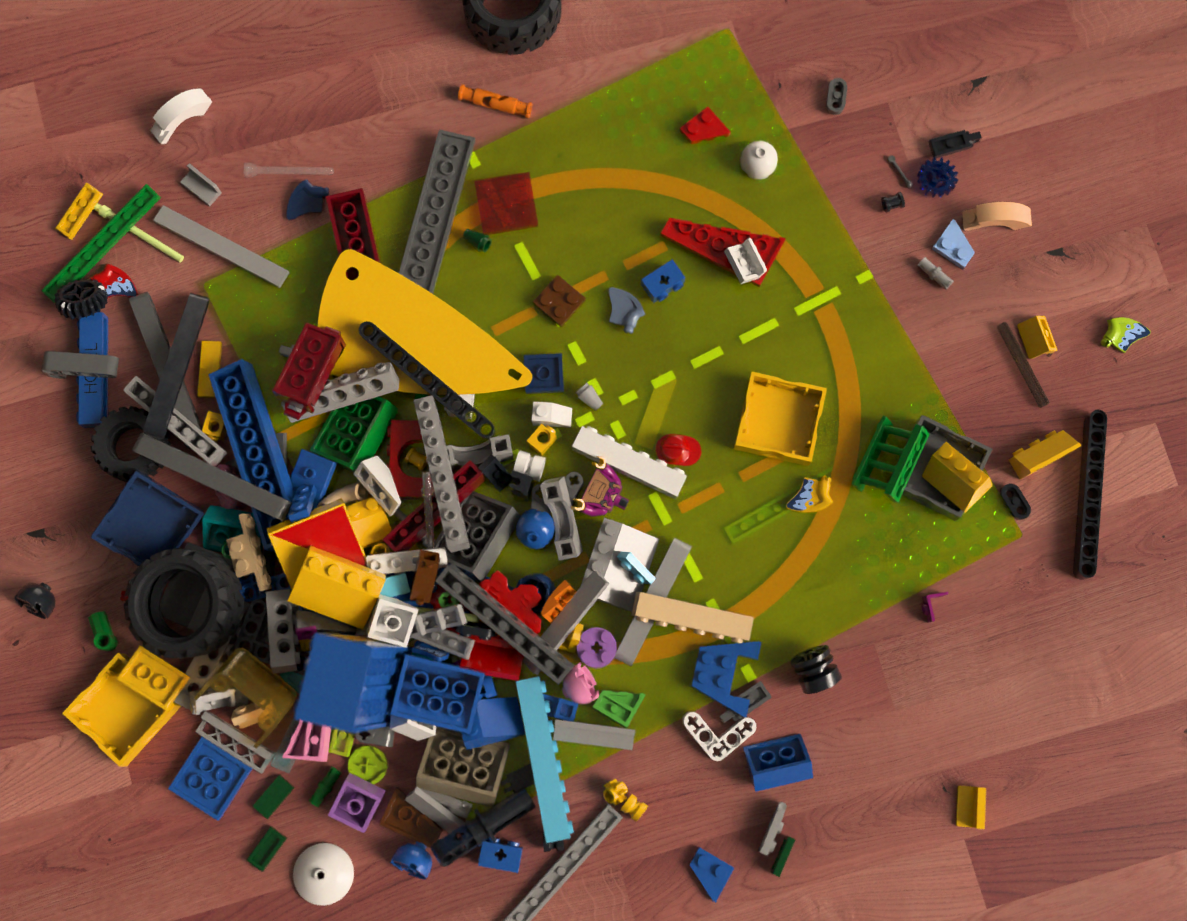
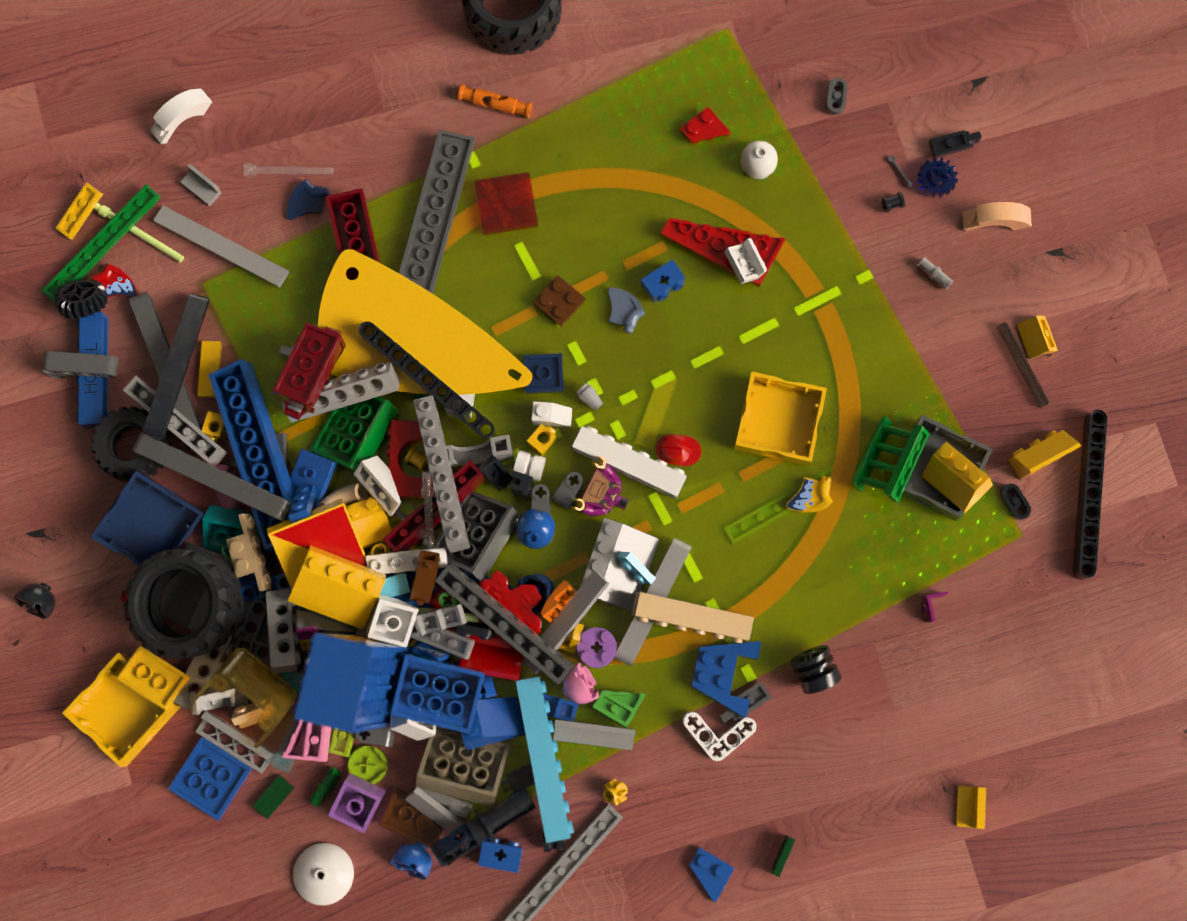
(102, 629): green piece -> none
(266, 849): dark green tile -> none
(477, 240): dark green cone -> none
(566, 532): light grey arch -> none
(634, 807): yellow wheel -> none
(775, 826): light grey hinge -> none
(778, 762): blue slope -> none
(954, 245): light blue wing -> none
(1123, 333): lime arm -> none

